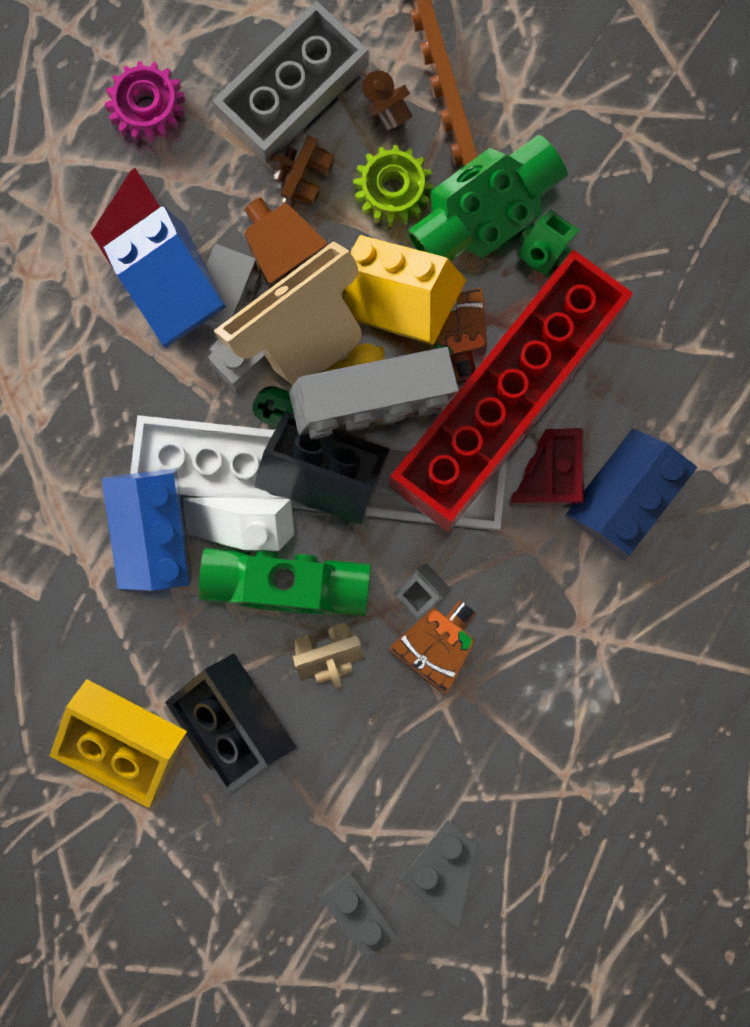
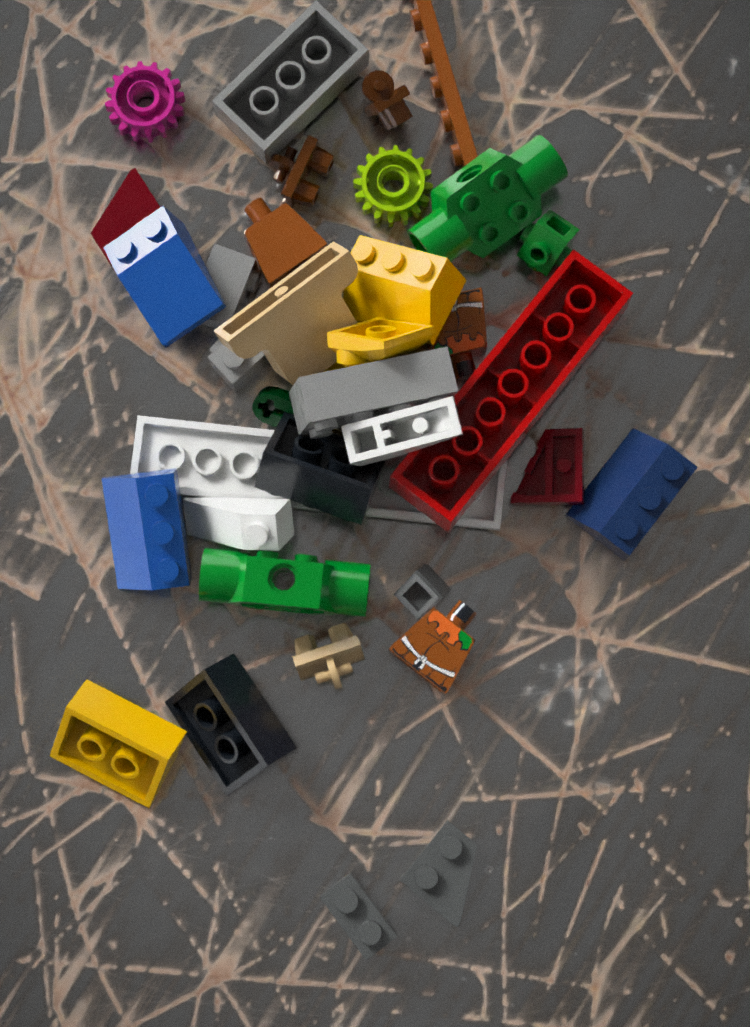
(377, 340): none -> yellow slope
(401, 431): none -> white slope

